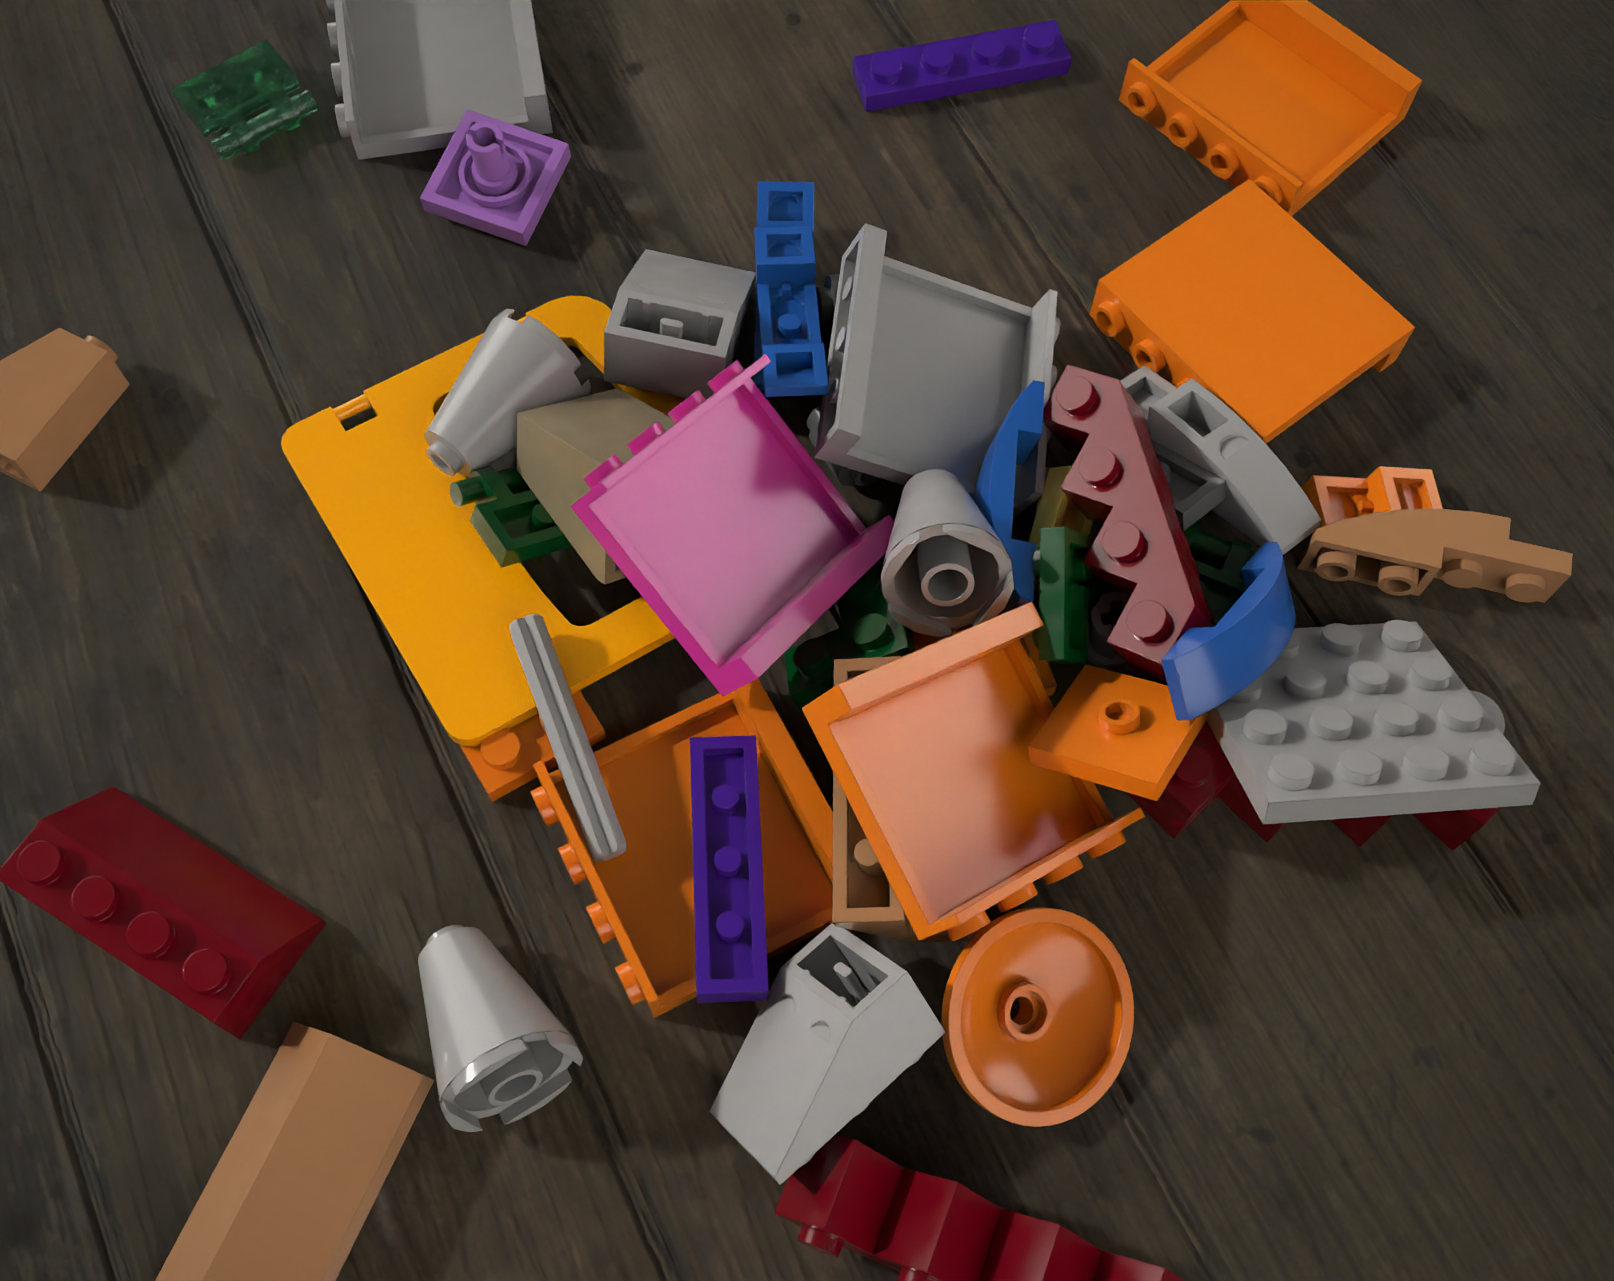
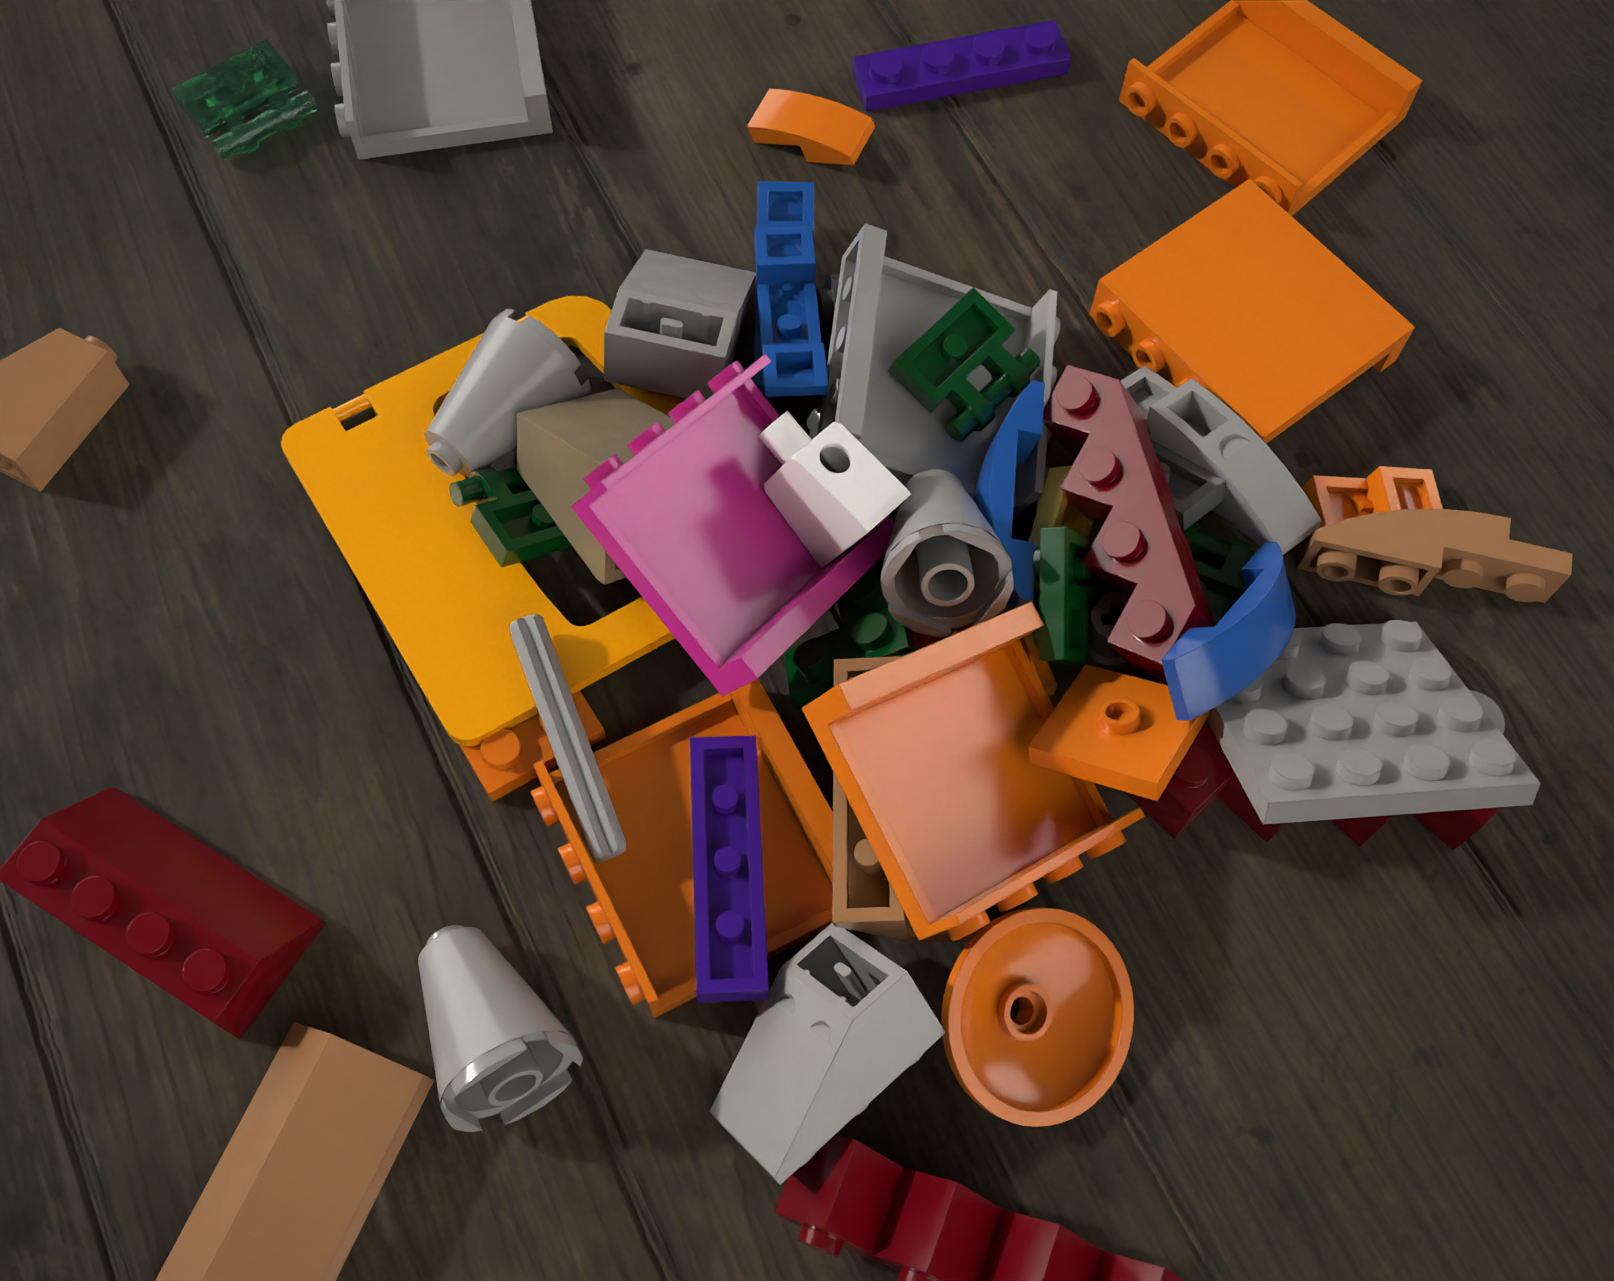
(496, 177): medium lavender plate -> none
(820, 126): none -> orange slope
(828, 486): none -> white torso
(953, 350): none -> dark green plate

